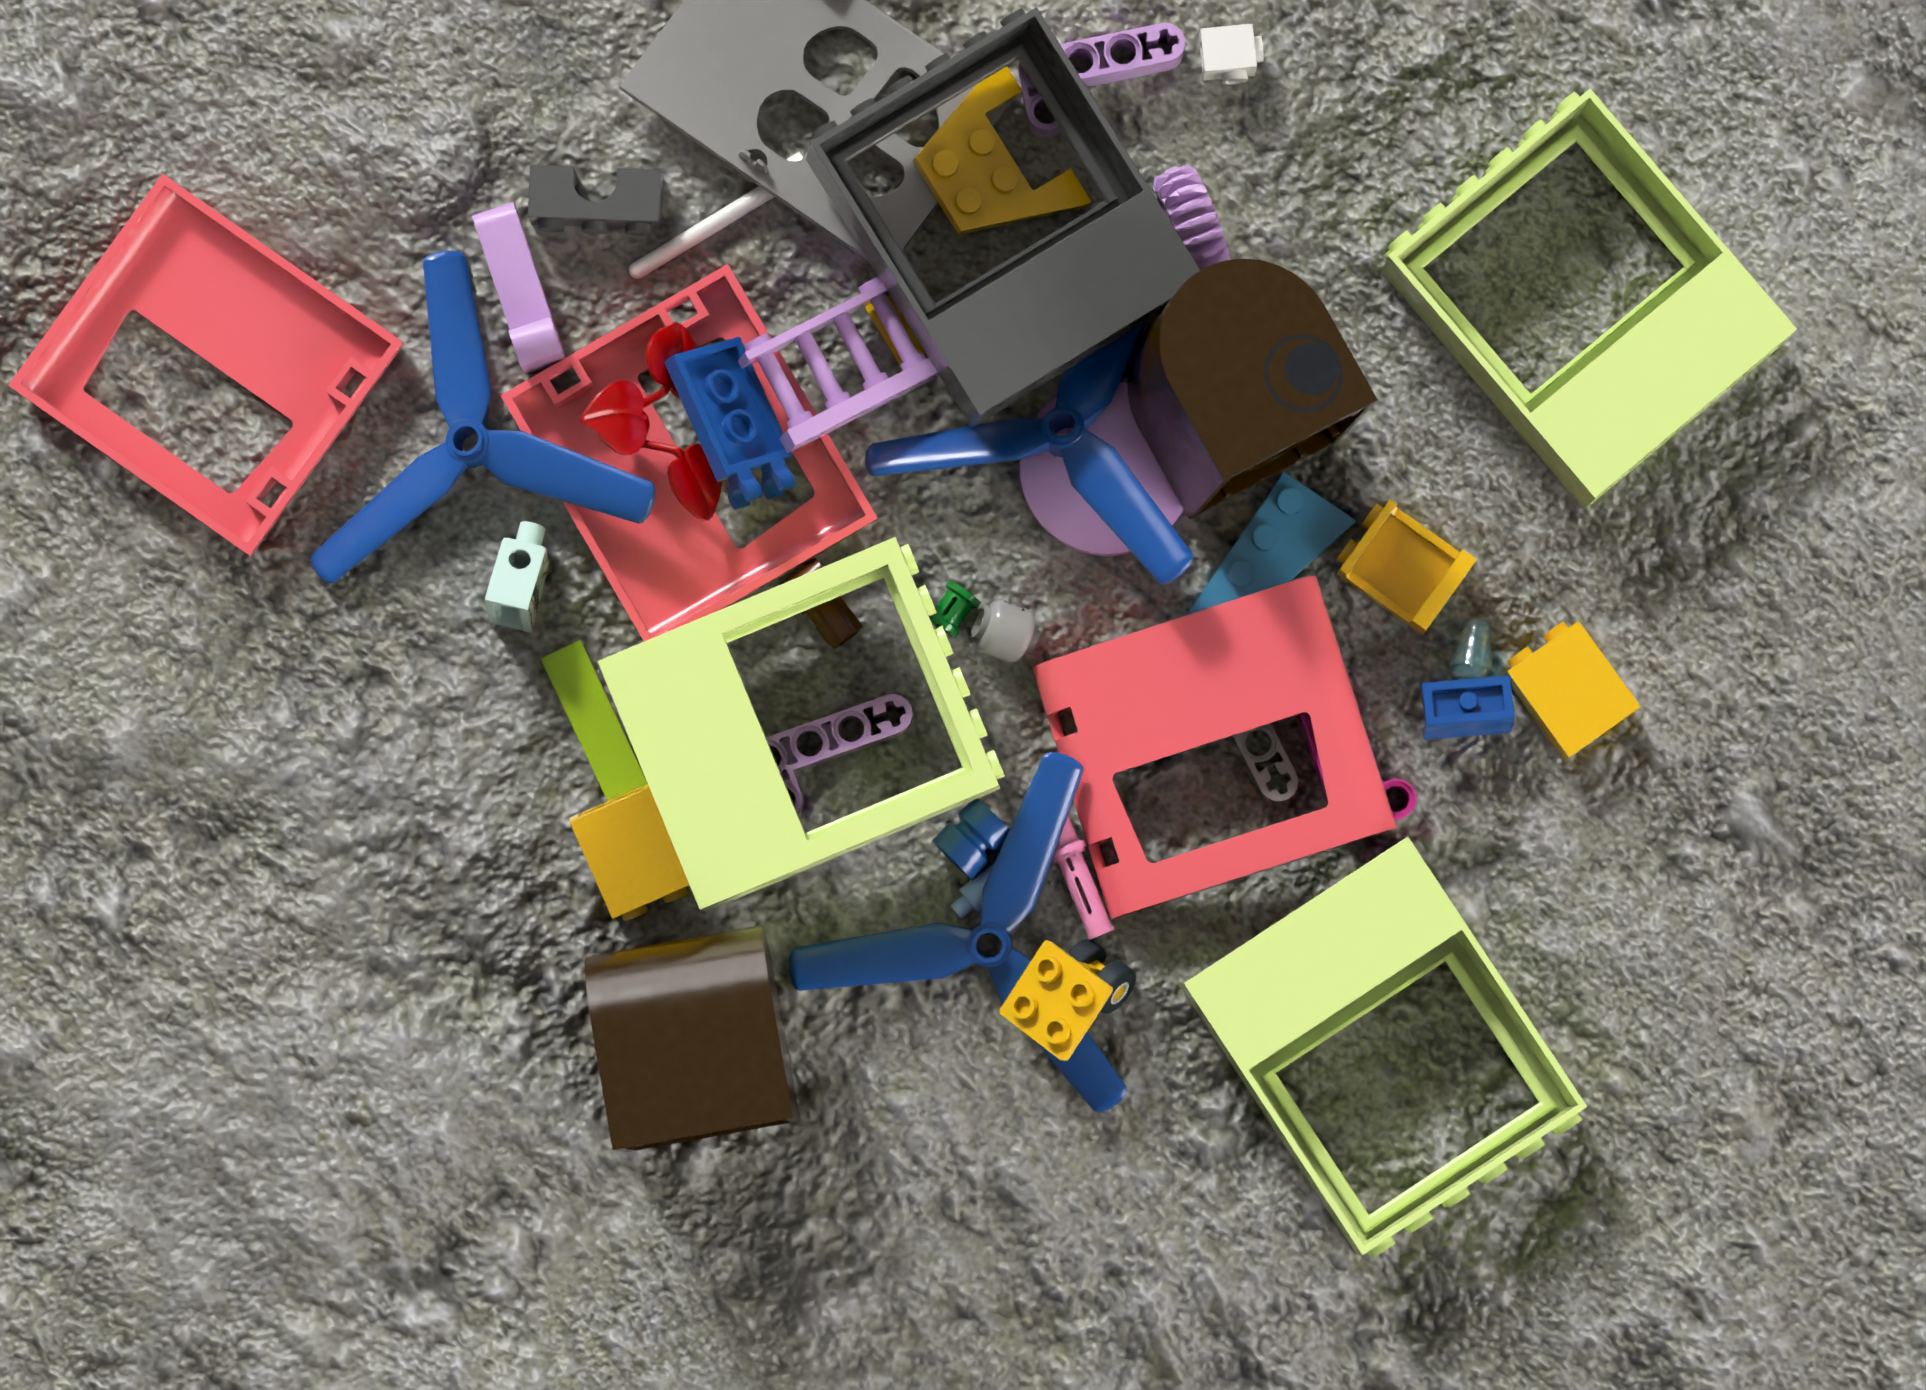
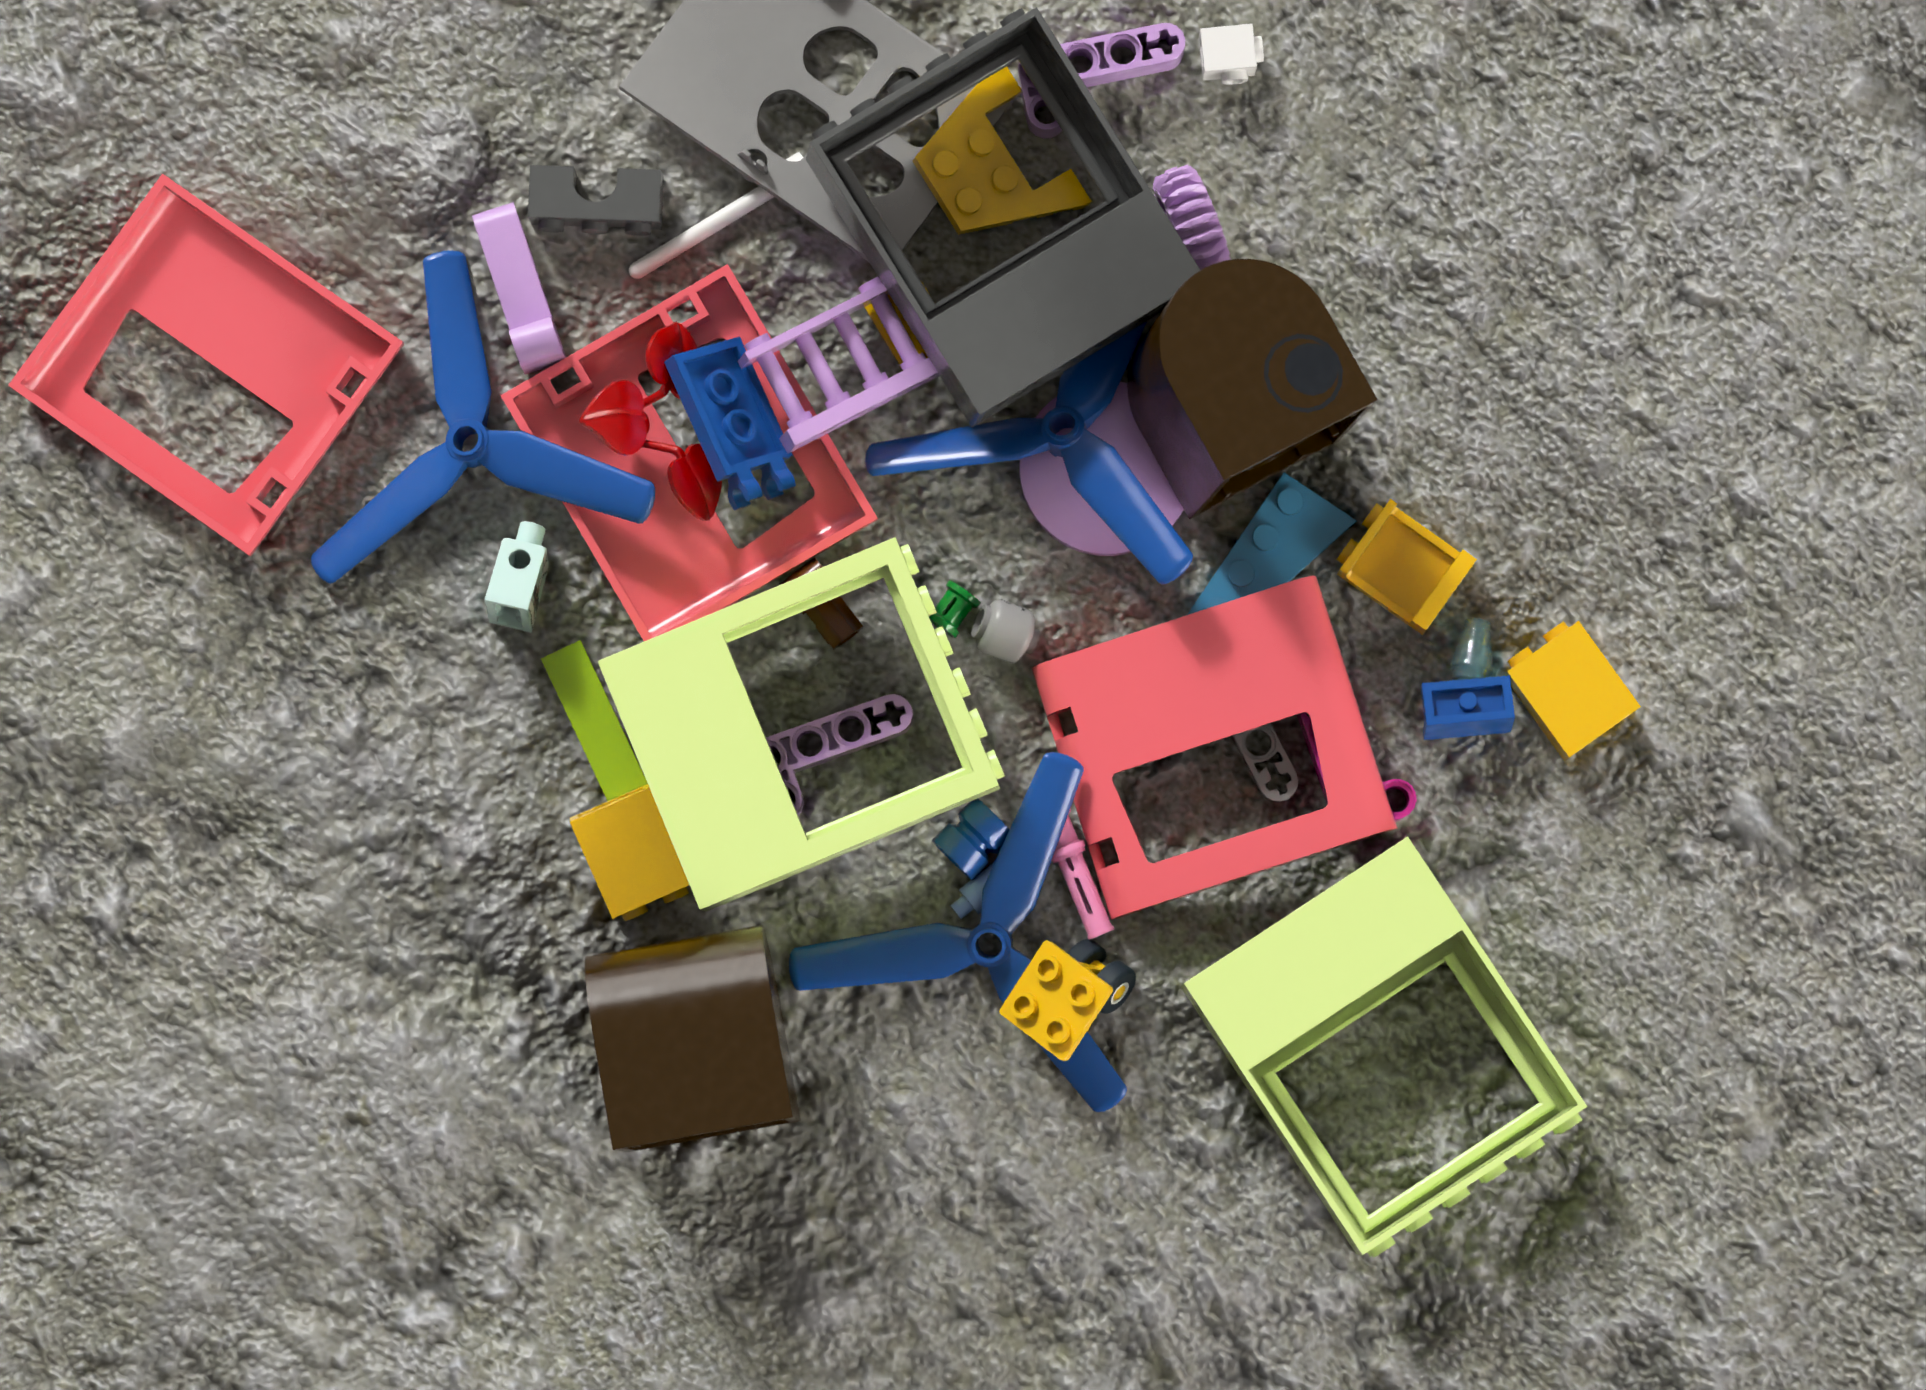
(1649, 367): yellowish green panel -> none

